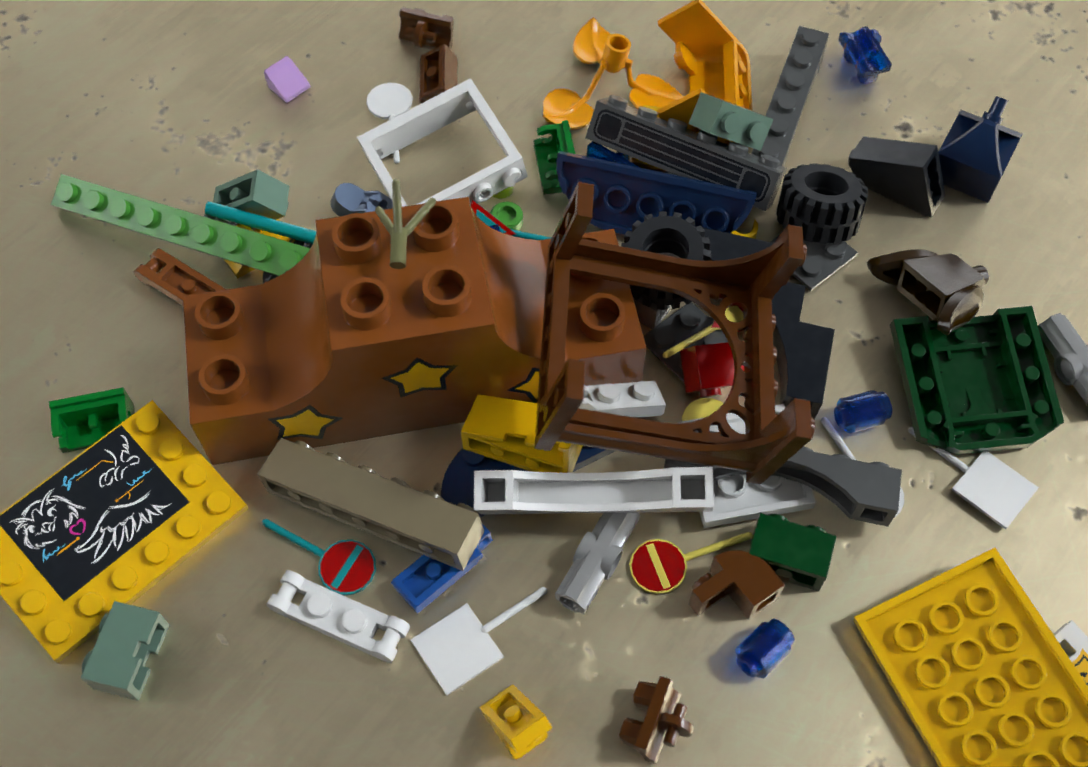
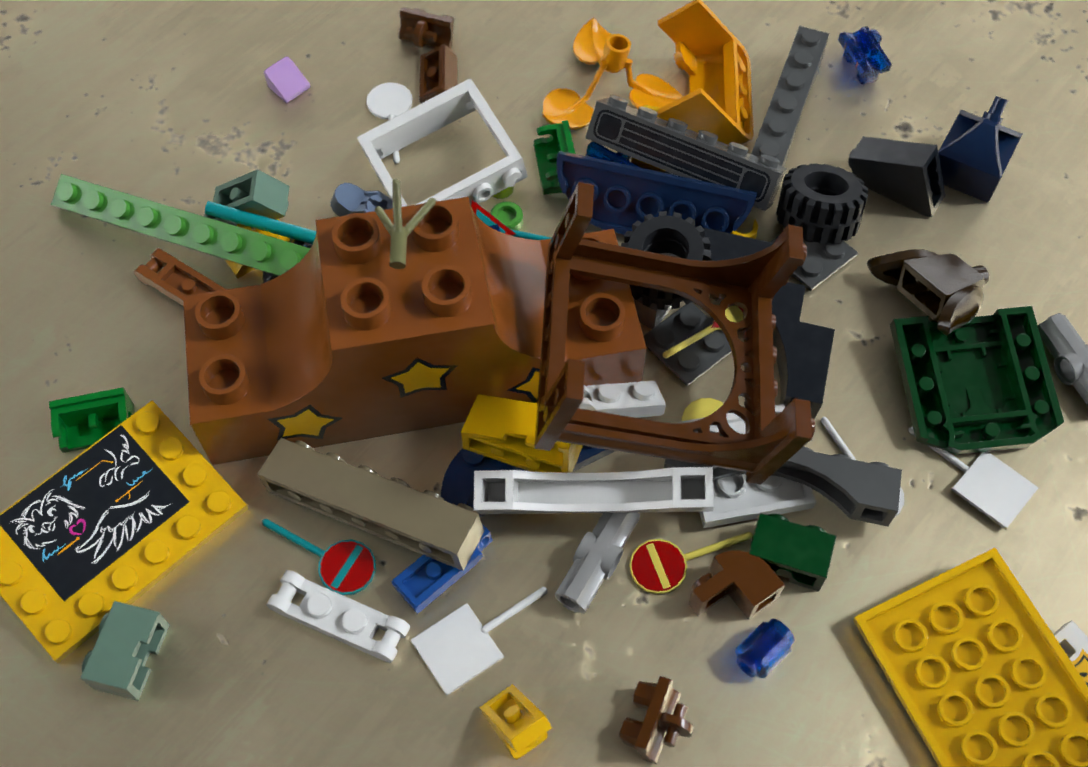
(708, 368): red slope -> none
(730, 121): sand green brick -> none
(863, 411): clear blue brick -> none

